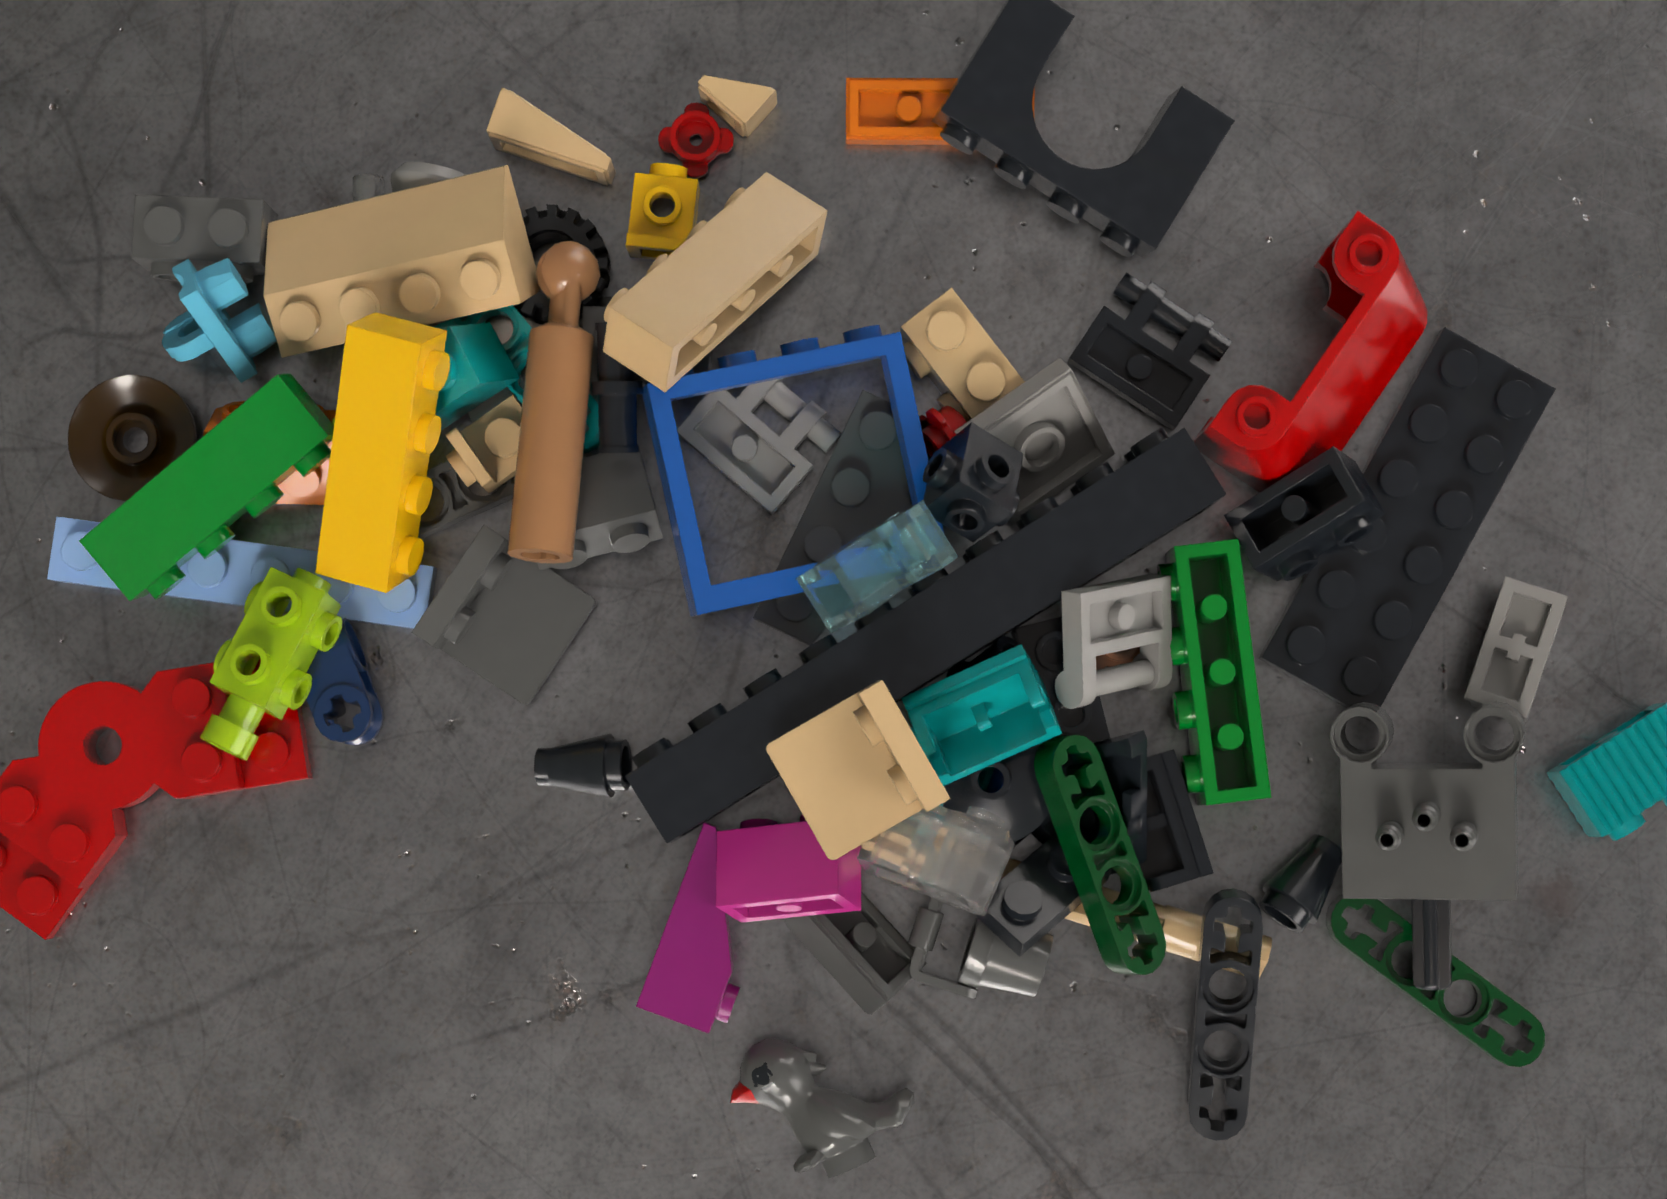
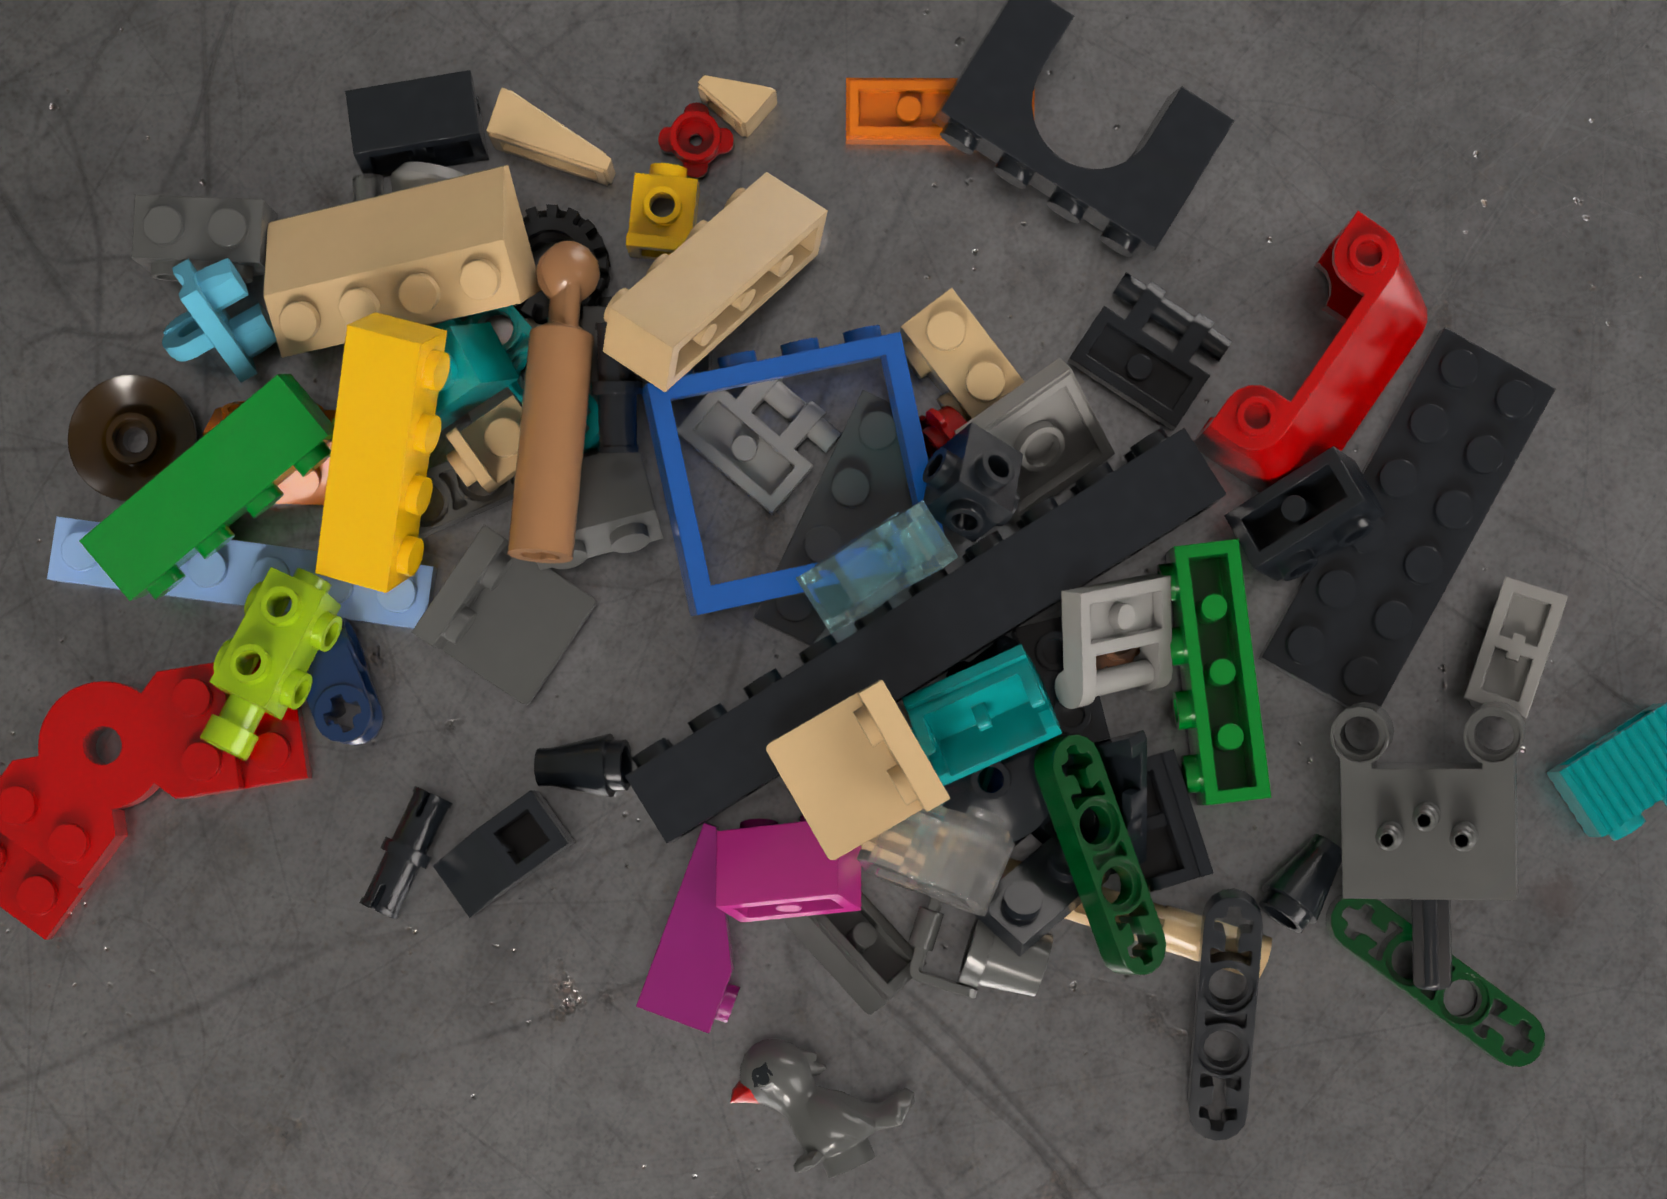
(406, 853): none -> black pin
(416, 122): none -> black hinge
(503, 852): none -> black slope

